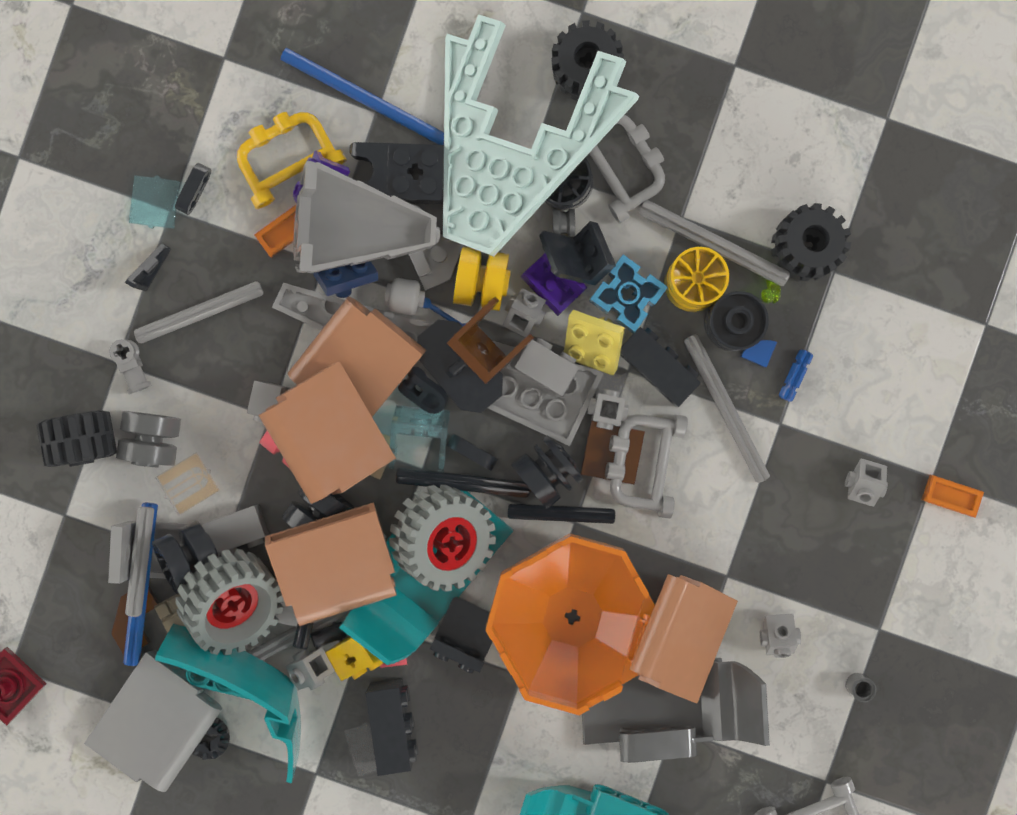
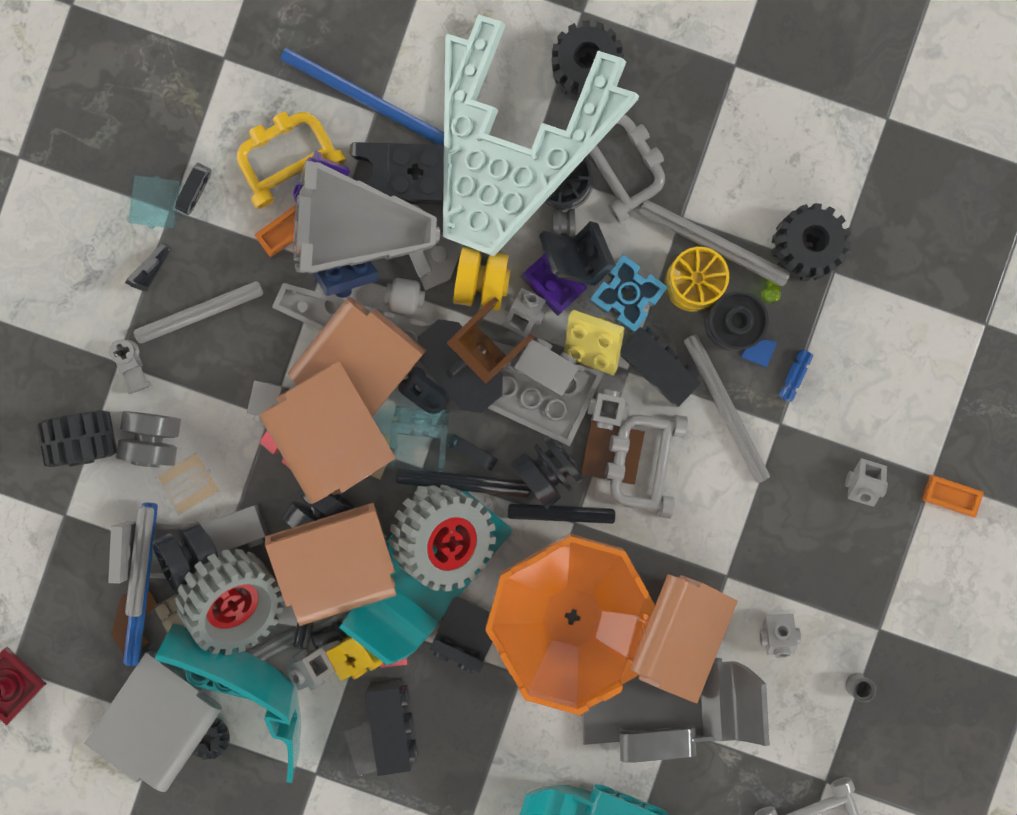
(428, 304): blue hinge -> none

